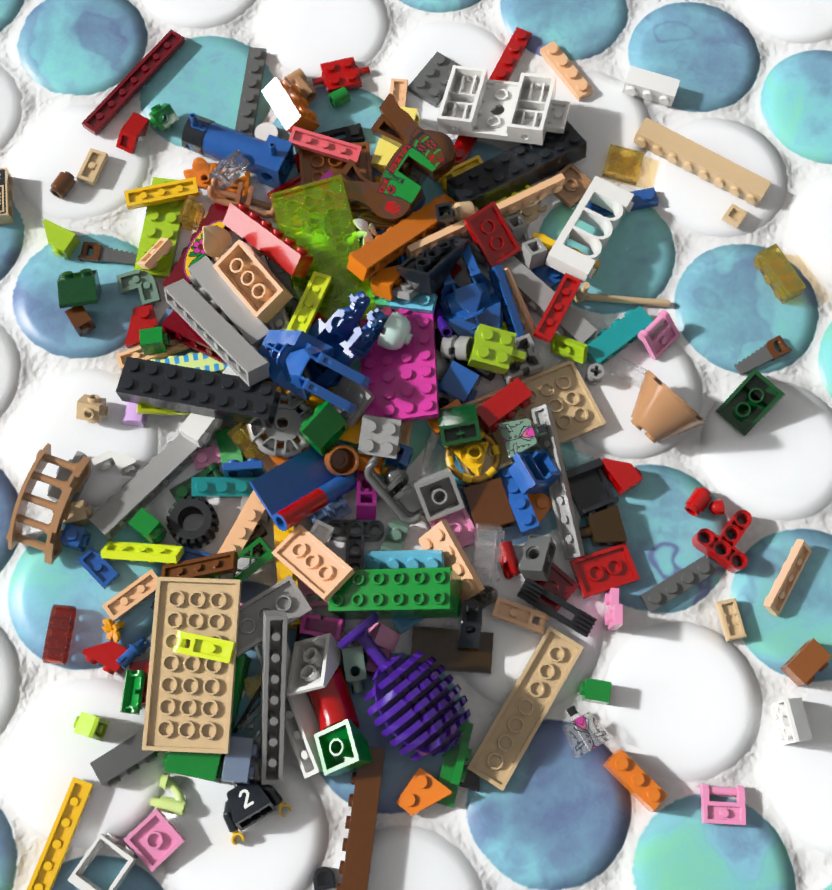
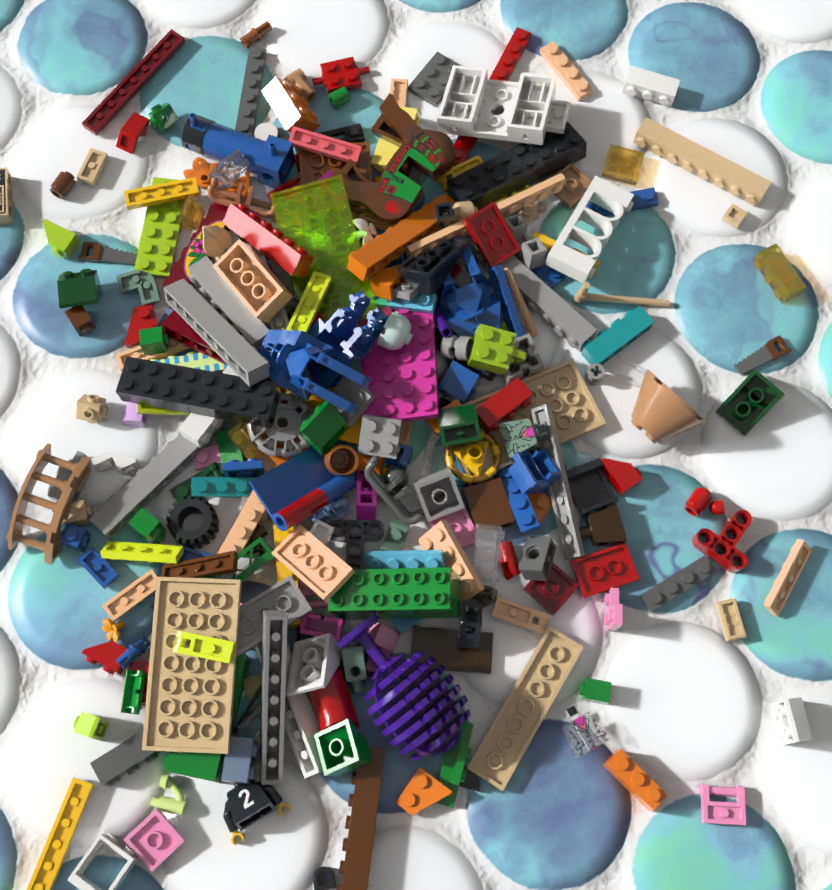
(59, 634): clear red beam -> none
(151, 258): light nougat plate -> none
(255, 34): none -> dark orange axle
(557, 308): red plate -> none
(569, 348): lime plate -> none
(581, 621): black container -> none
(662, 338): bright pink plate -> none
(806, 663): dark orange brick -> none

